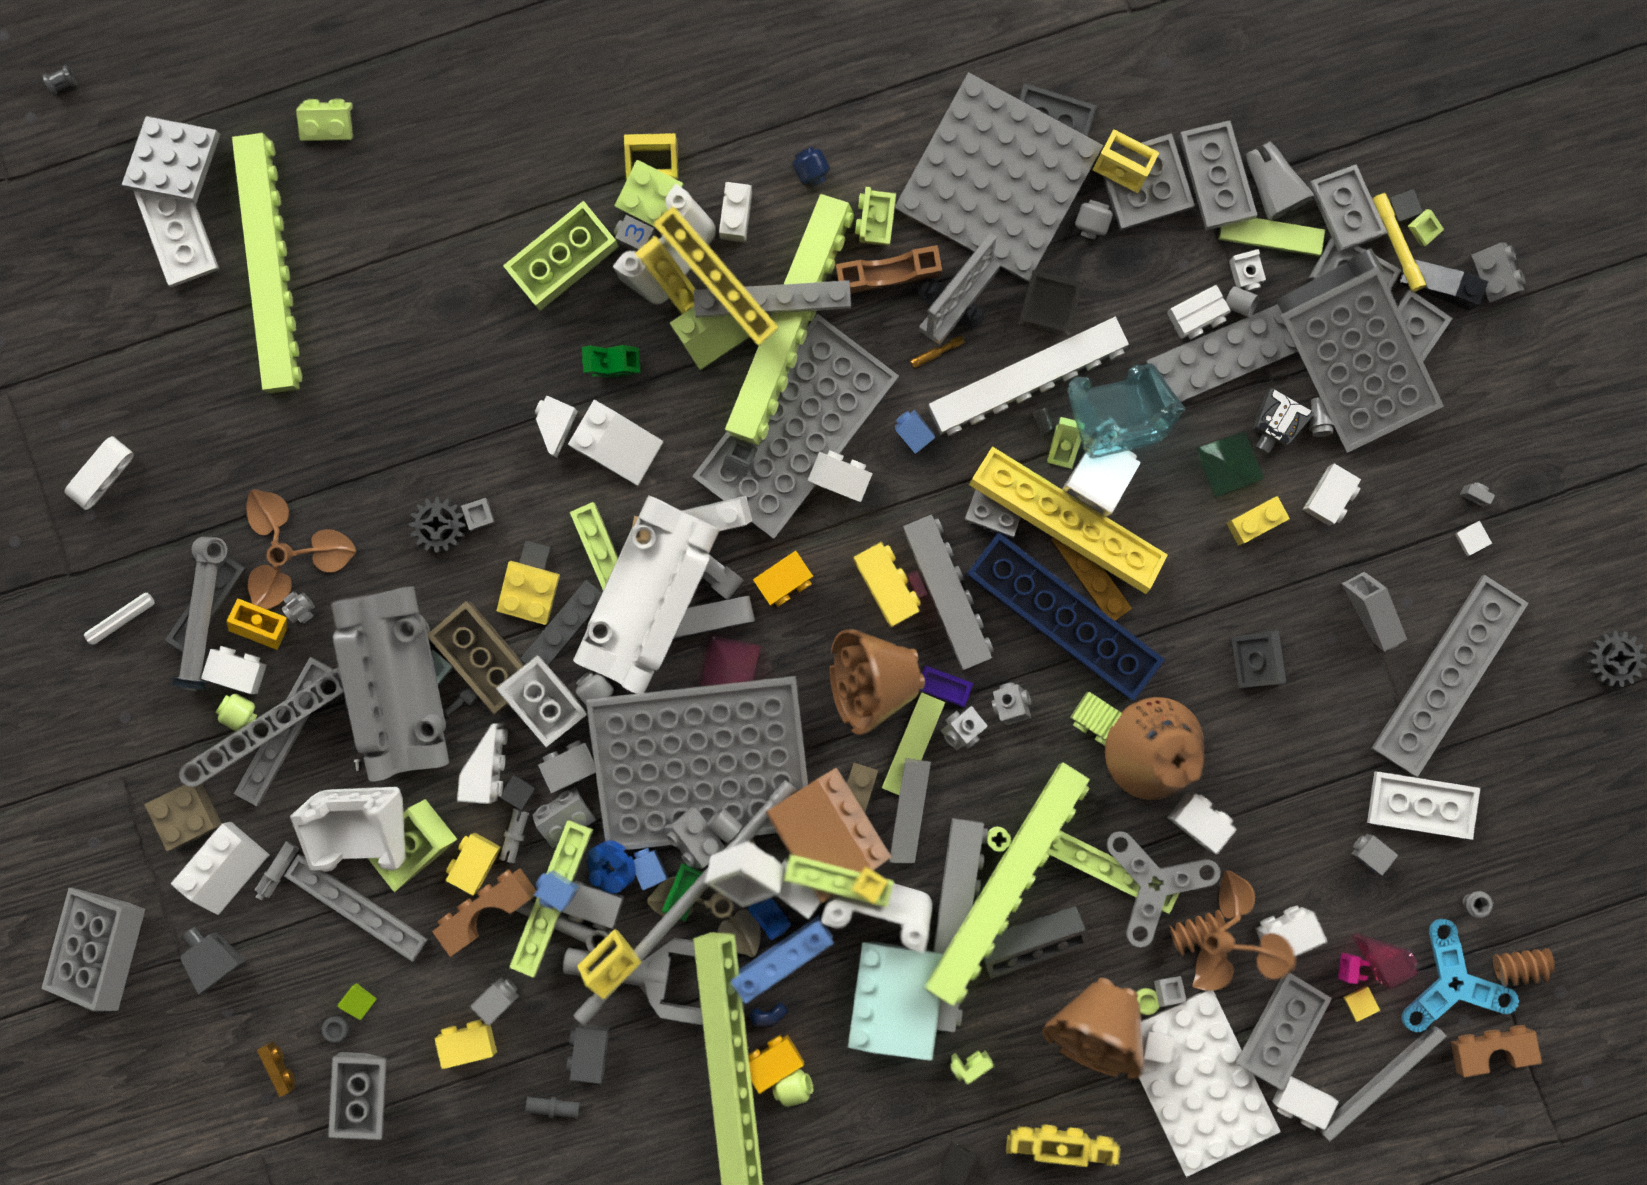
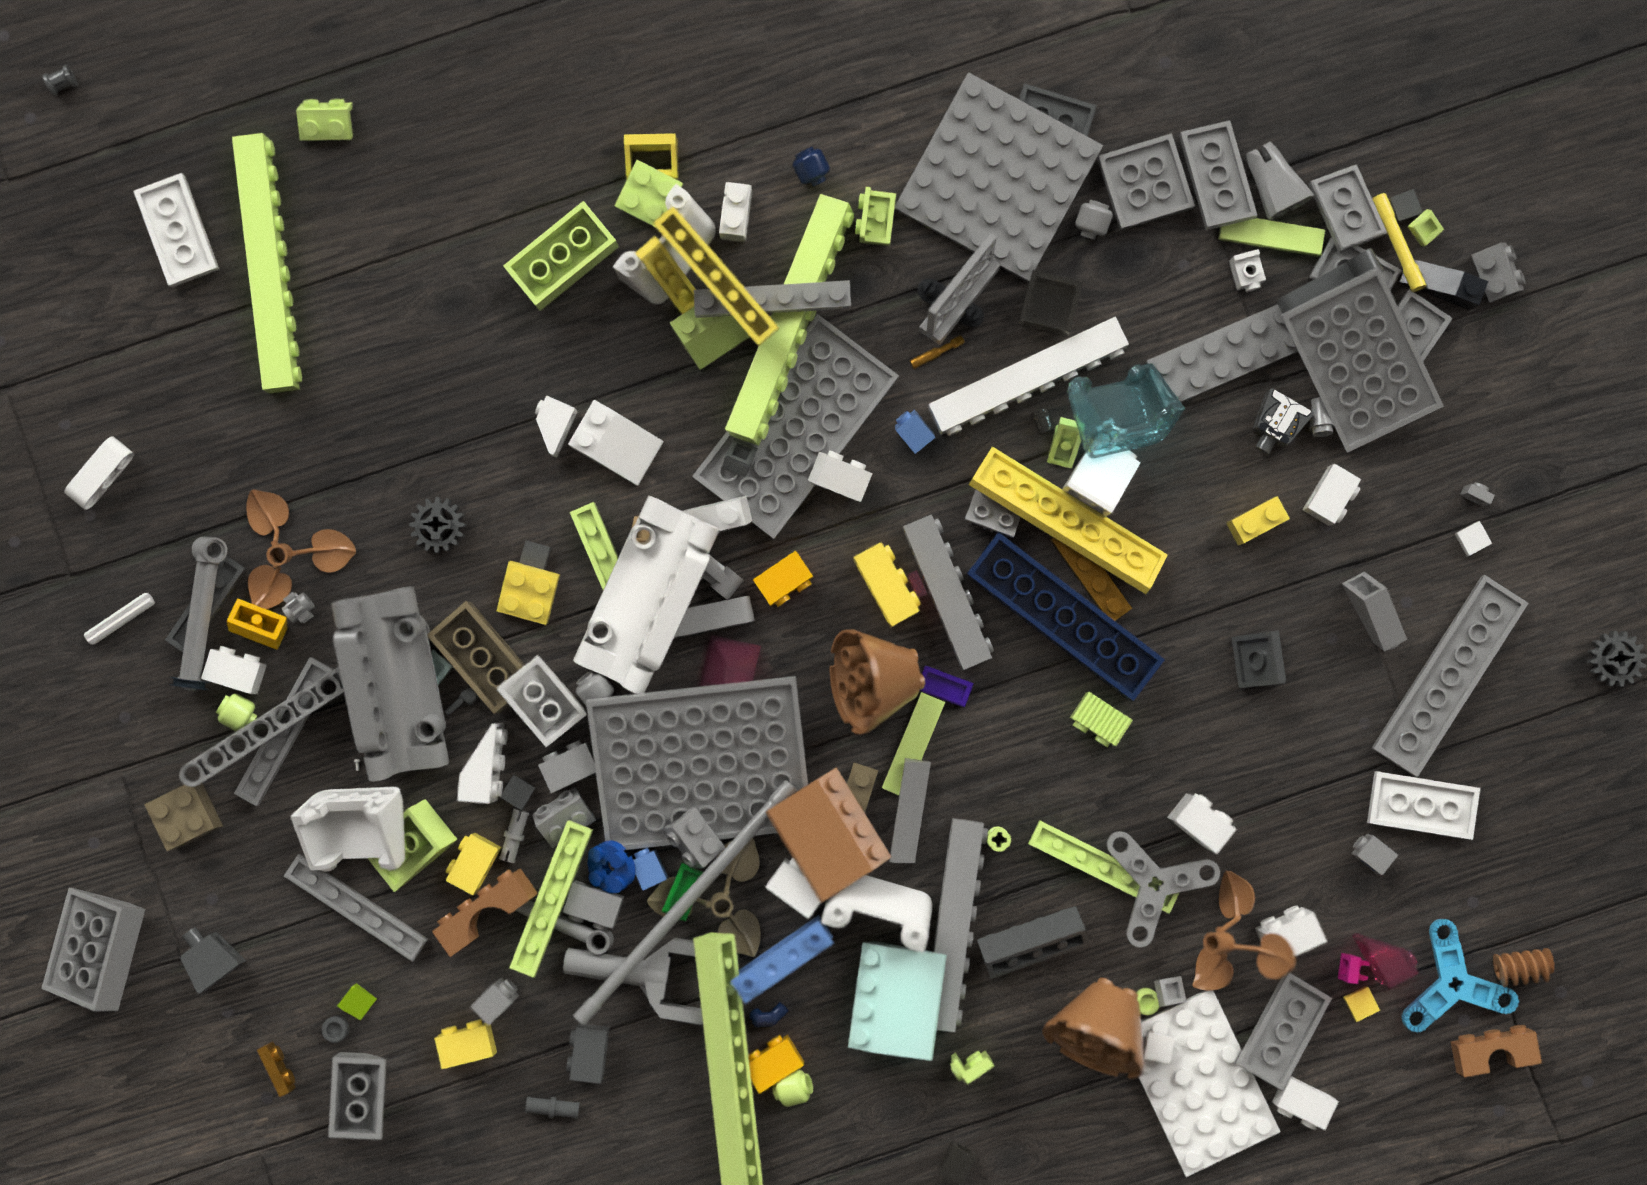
(171, 159): plate -> none
(220, 868): white slope -> none
(276, 870): light grey piece -> none
(478, 514): light grey plate -> none
(555, 891): medium blue brick -> none
(564, 624): dark grey plate -> none
(610, 361): green brick -> none
(613, 968): light yellow tile -> none
(633, 233): light grey brick -> none
(724, 825): light grey beam -> none
(745, 874): white piece -> none
(770, 917): blue bracket -> none
(829, 879): yellowish green tile -> none
(869, 885): light yellow tile -> none
(906, 268): medium nougat arch -> none
(963, 728): light grey brick -> none
(1006, 884): yellowish green brick -> none
(1011, 703): light grey brick -> none
(1062, 1147): light yellow bracket -> none
(1121, 168): light yellow tile -> none
(1155, 748): medium nougat cone -> none
(1196, 933): medium nougat piece -> none
(1199, 312): white brick -> none
(1229, 464): clear green plate -> none
(1242, 301): light grey beam -> none
(1382, 1081): light grey tile -> none
(1482, 906): light grey cone -> none

